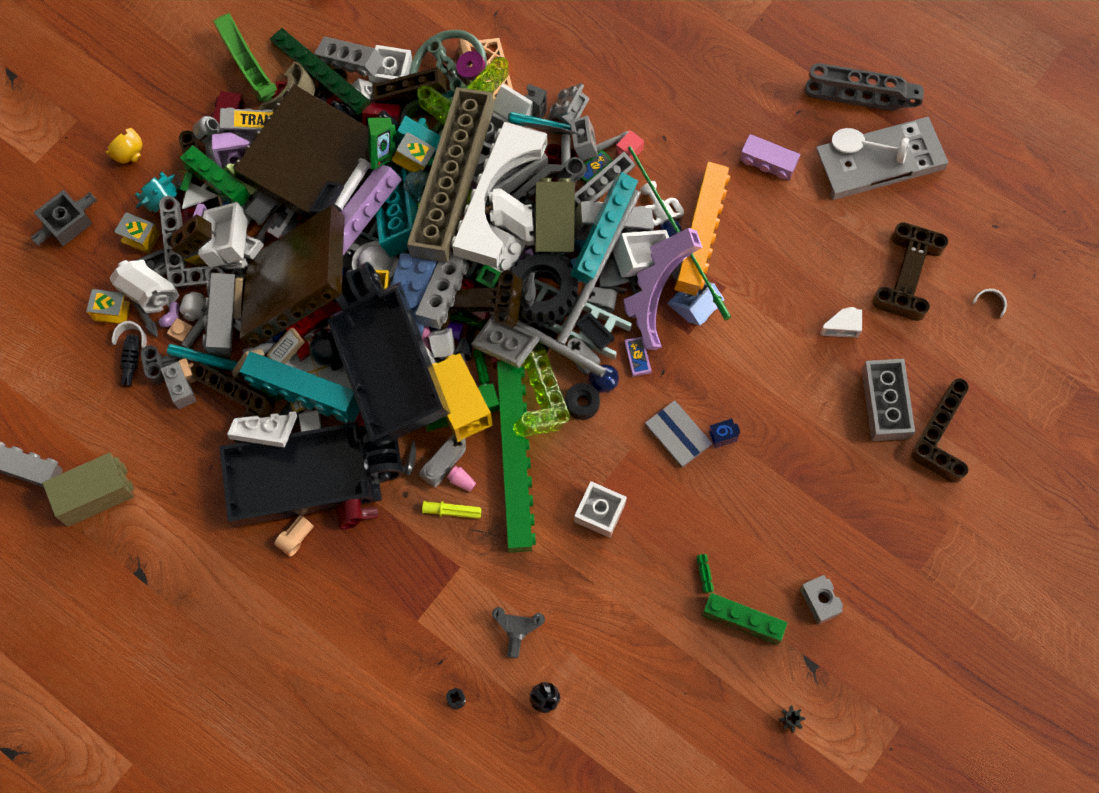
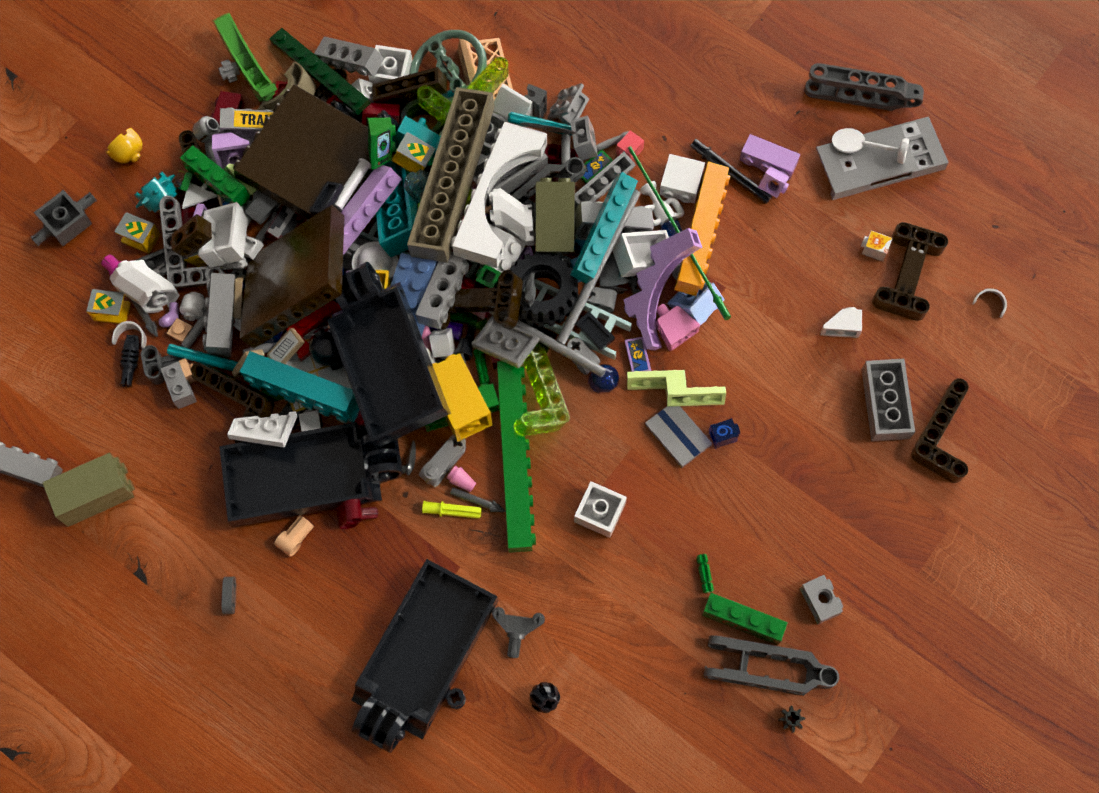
(113, 263): none -> dark pink bush
(229, 71): none -> light grey gear
(229, 595): none -> dark grey beam
(420, 656): none -> black plate
(466, 60): magenta piece -> none
(492, 506): none -> dark grey piece
(582, 390): black tyre -> none
(675, 326): none -> bright pink torso
(676, 390): none -> yellowish green bracket
(682, 178): none -> white piece
(737, 176): none -> black axle
(774, 175): none -> lavender brick
(816, 675): none -> dark grey piece
(876, 245): none -> brick

